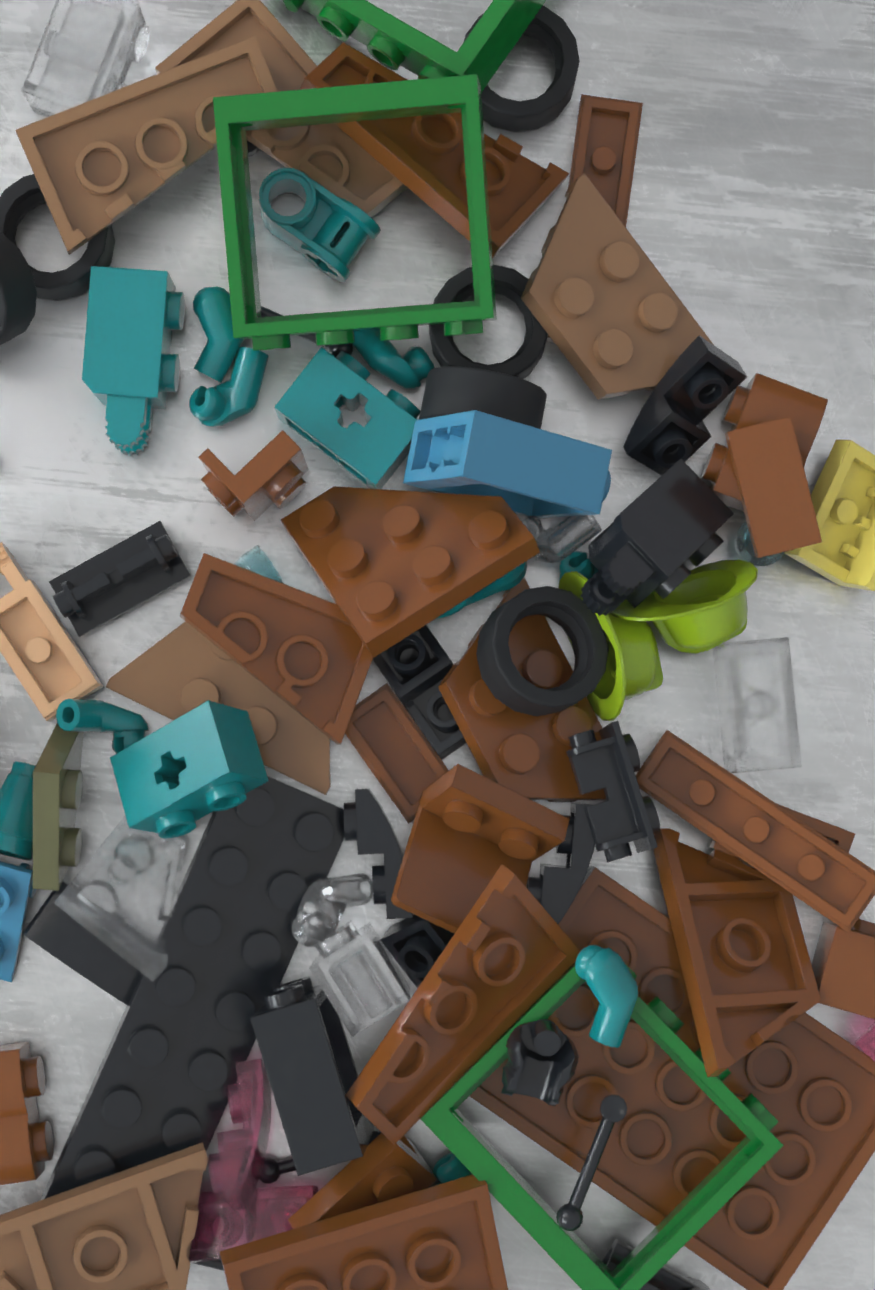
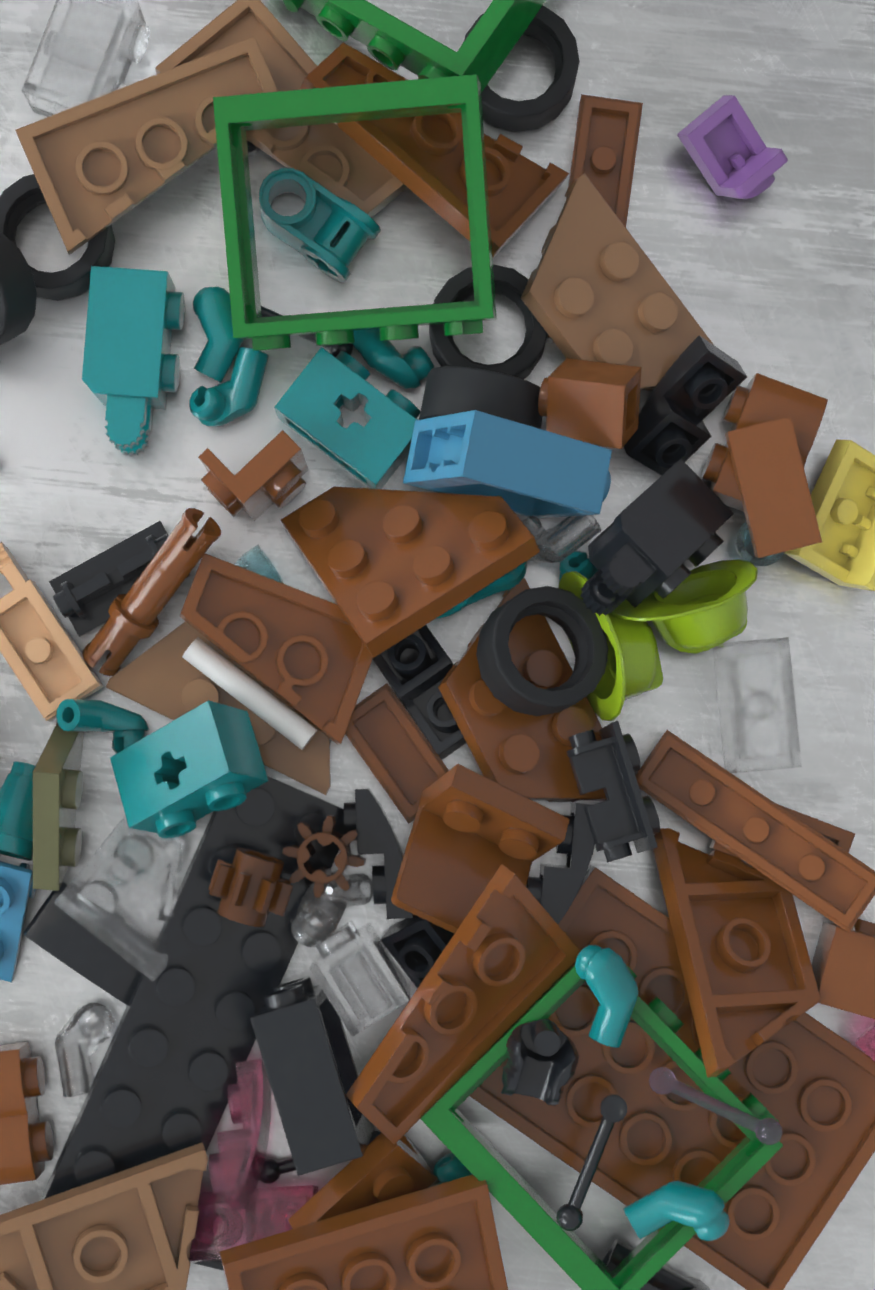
(78, 1042): none -> clear arm
(135, 613): none -> dark orange pin
(249, 693): none -> white piece
(250, 887): none -> reddish brown gear
(324, 874): none -> reddish brown gear
(592, 401): none -> dark orange brick
(683, 1204): none -> teal arm
(731, 151): none -> medium lavender bracket
(767, 1130): none -> clear purple hinge

